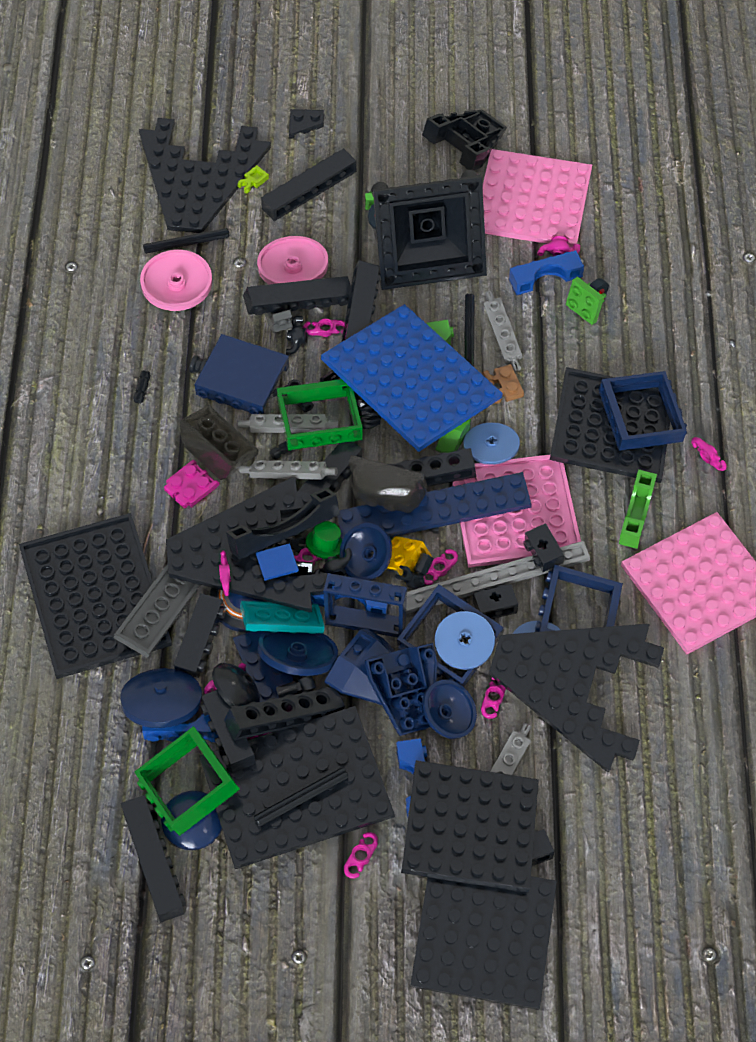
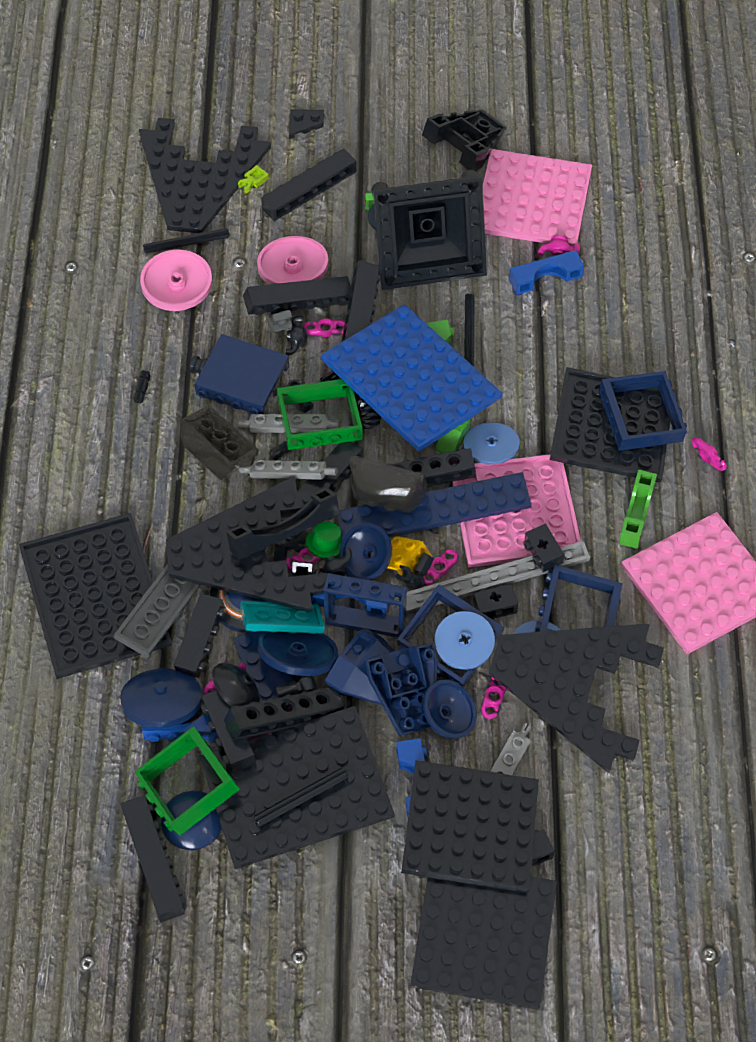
(189, 485): dark pink plate -> none
(224, 573): dark pink piece -> none
(277, 562): blue piece -> none
(353, 861): dark pink piece -> none
(503, 330): light grey plate -> none
(507, 382): medium nougat plate -> none
(587, 298): bright green plate -> none

